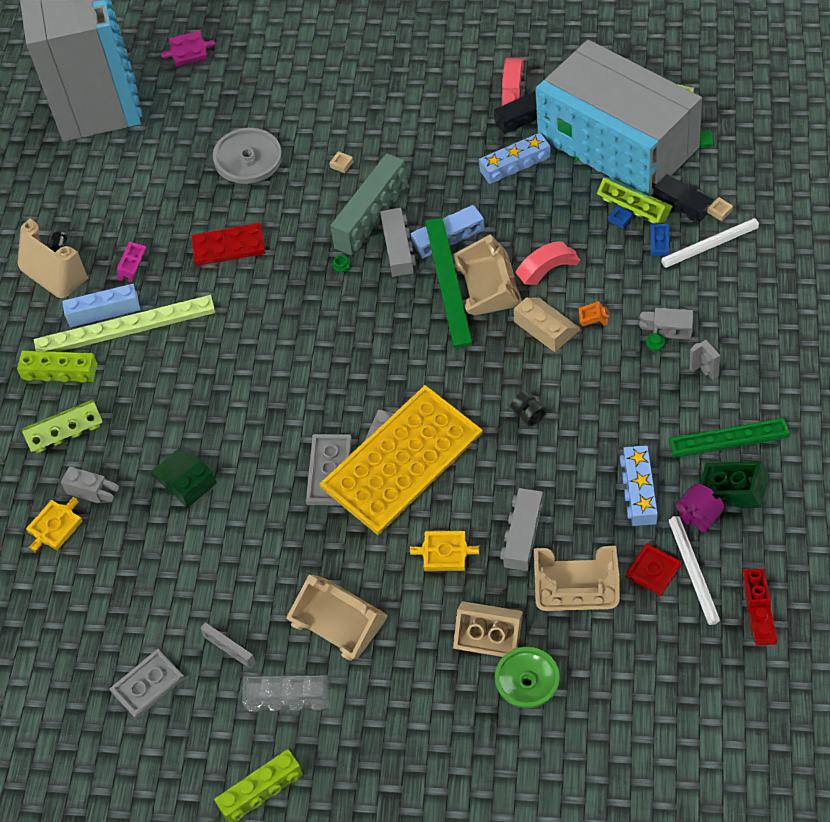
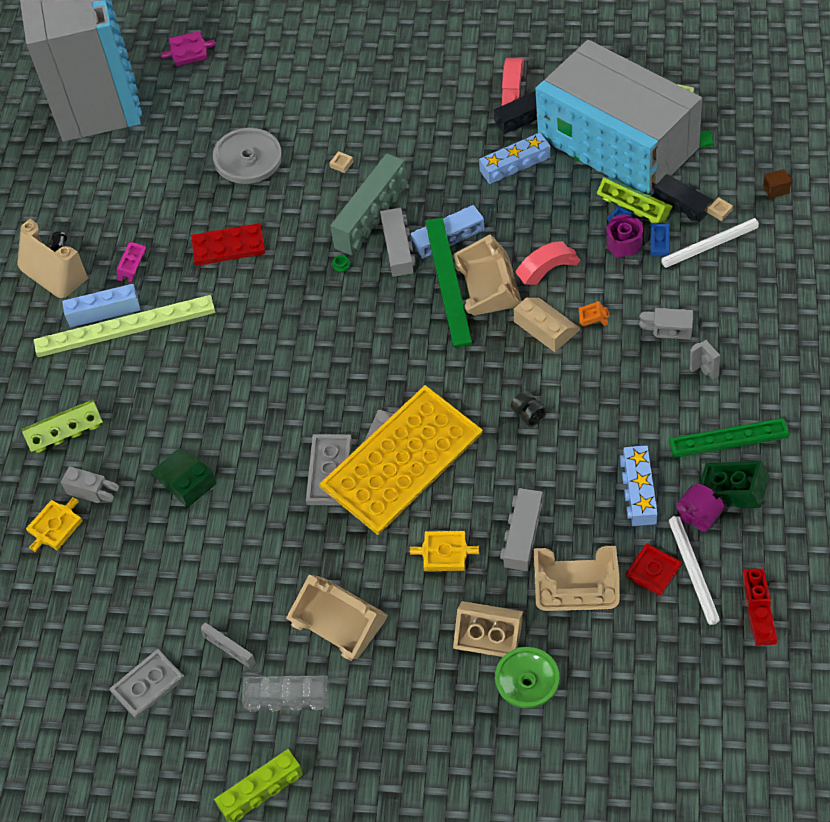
(57, 366): lime brick -> none
(624, 235): none -> magenta brick
(655, 342): green plate -> none
(777, 183): none -> reddish brown brick

